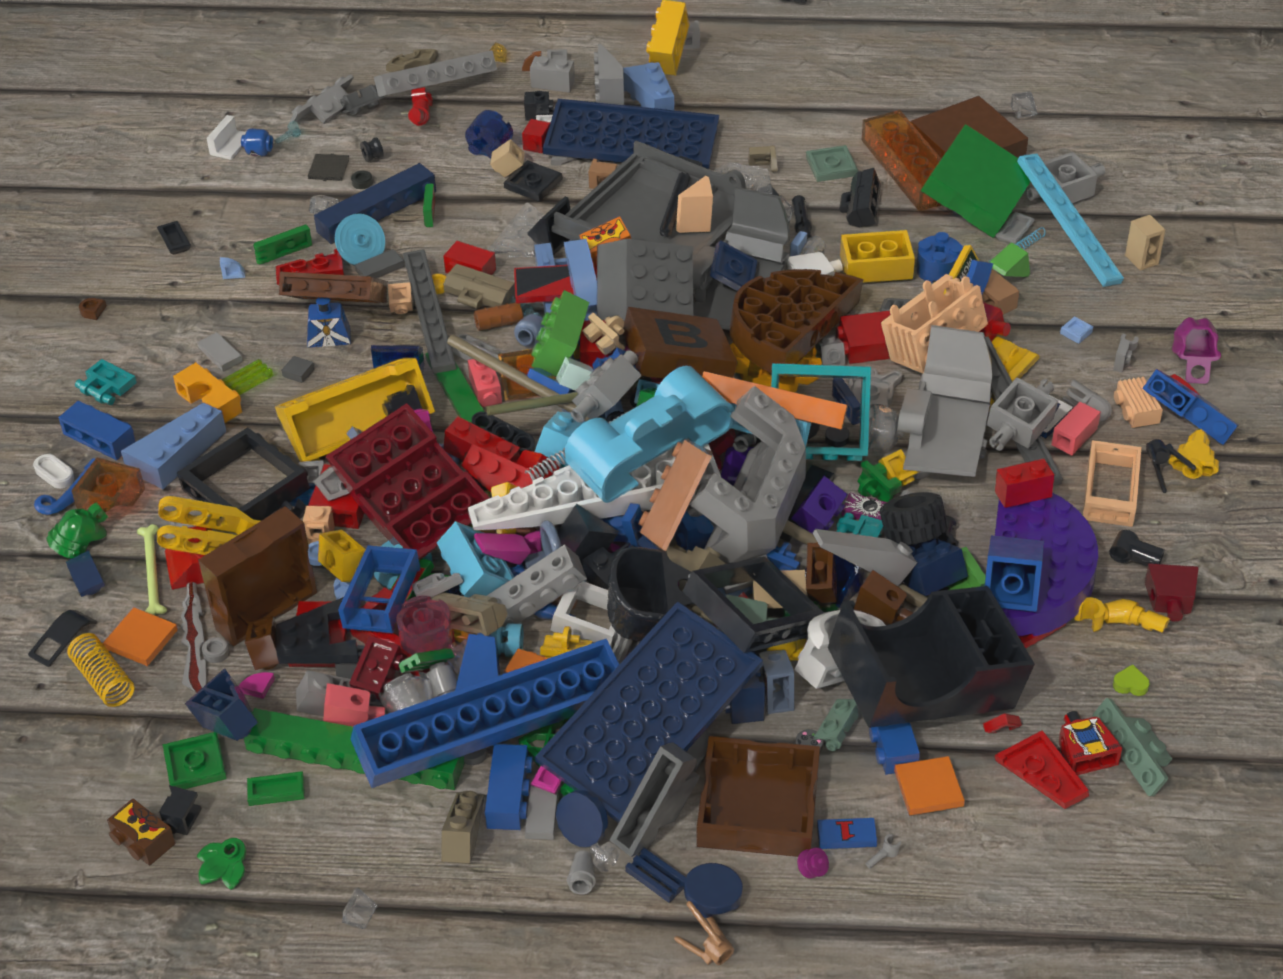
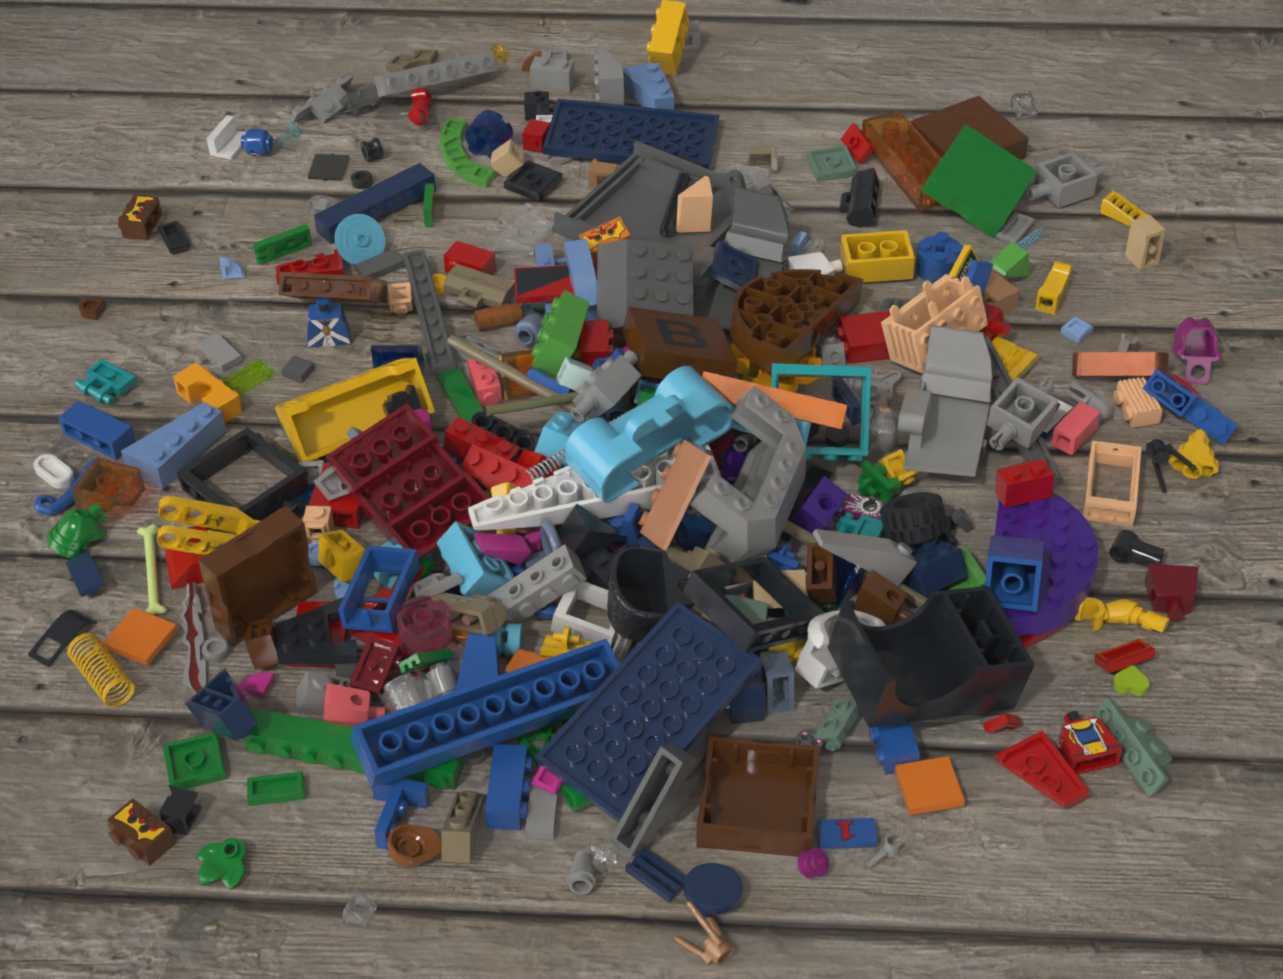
(140, 217): none -> reddish brown brick
(398, 796): none -> blue bracket
(413, 845): none -> dark orange hat
(457, 158): none -> bright green tile
(542, 230): black slope -> none
(581, 818): dark blue tile -> none
(608, 331): tan hips -> none
(800, 207): black pin -> none
(857, 143): none -> red plate
(961, 519): none -> dark grey tile
(1054, 287): none -> yellow leg
(1070, 220): medium azure tile -> none
(1119, 364): none -> beam
(1120, 208): none -> yellow slope
(1124, 655): none -> red tile

